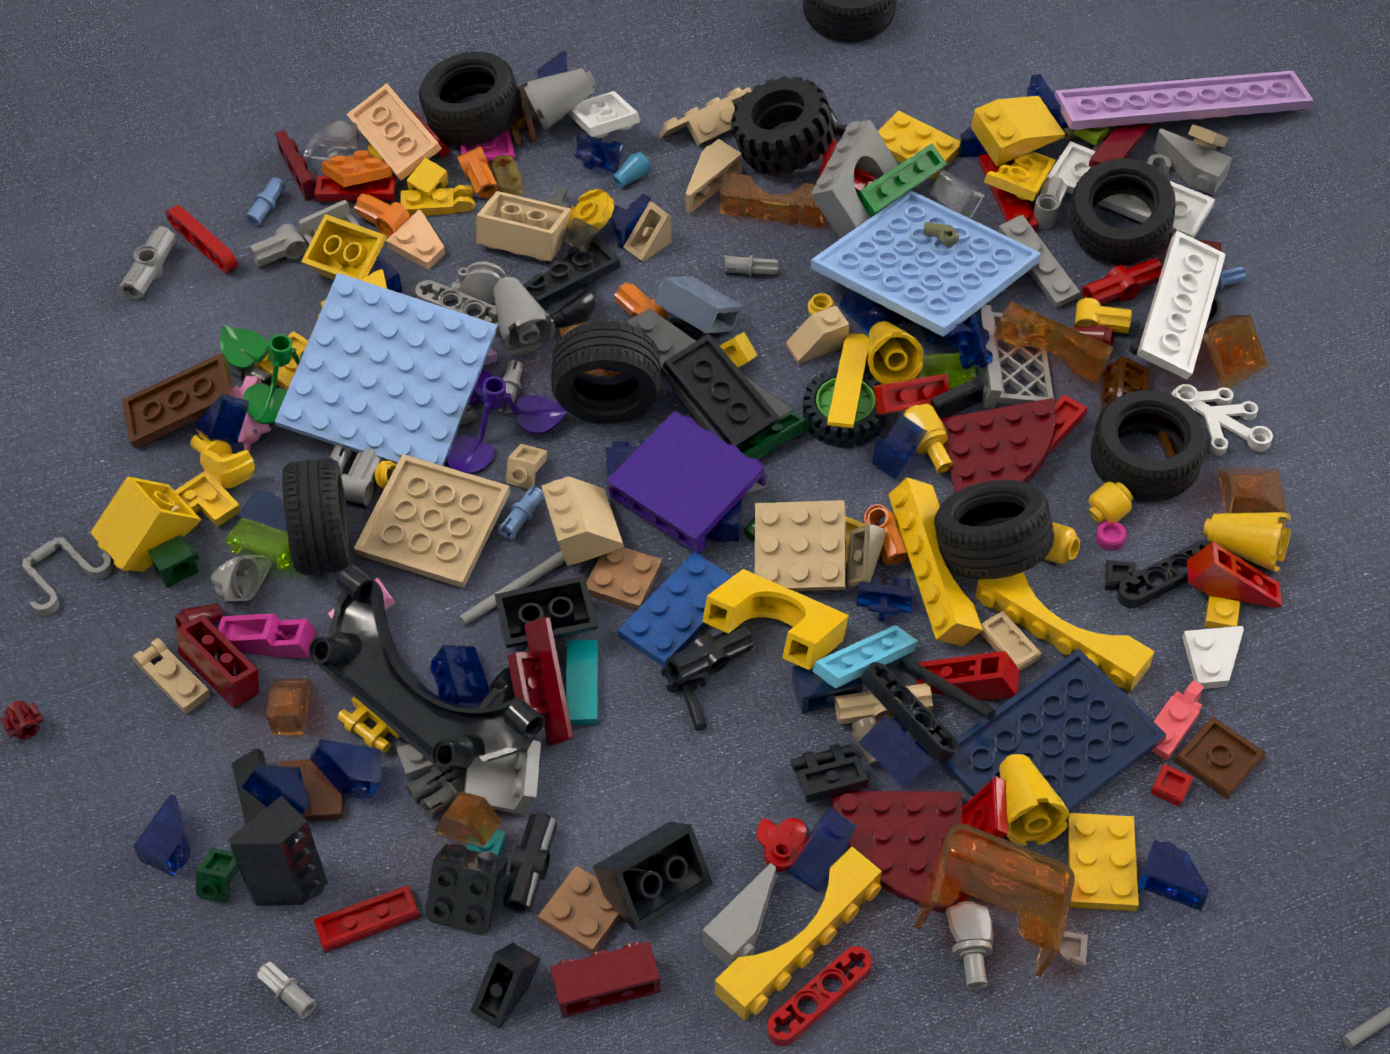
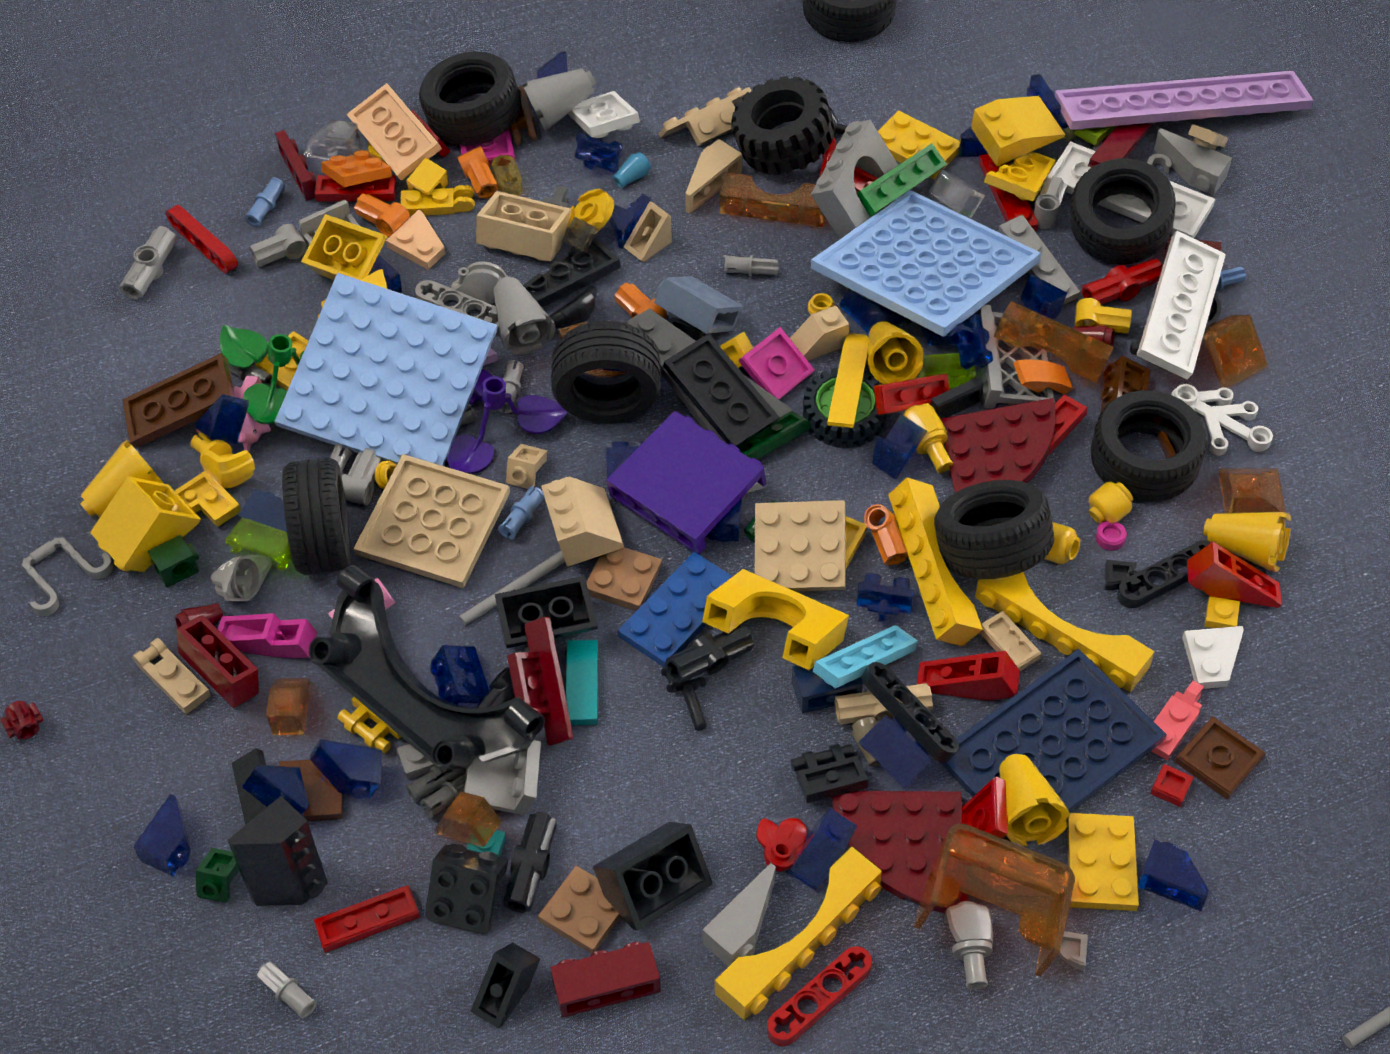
(104, 486): none -> yellow cone
(776, 364): none -> dark pink tile
(864, 553): dark tan slope -> none
(943, 232): olive arm -> none
(947, 688): black bar -> none
(1042, 374): none -> orange slope
(1043, 297): none -> clear blue slope

